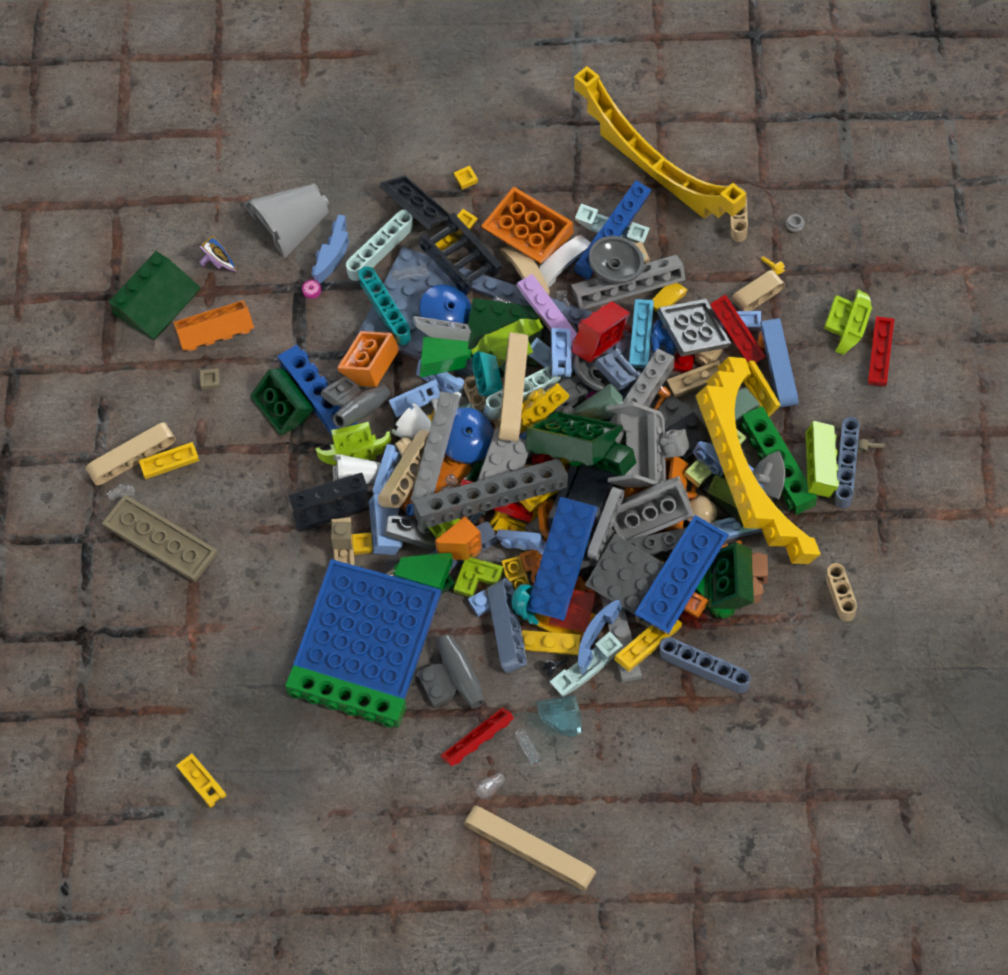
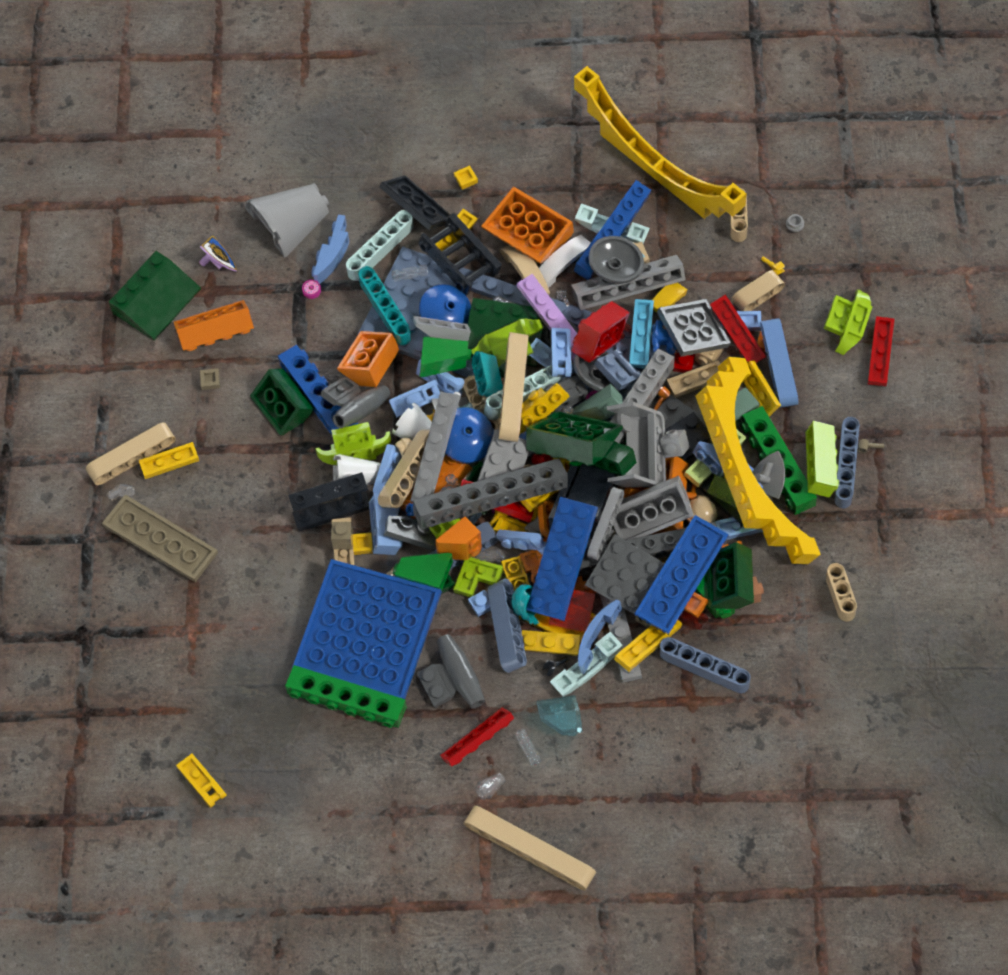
(760, 567): nougat brick -> none

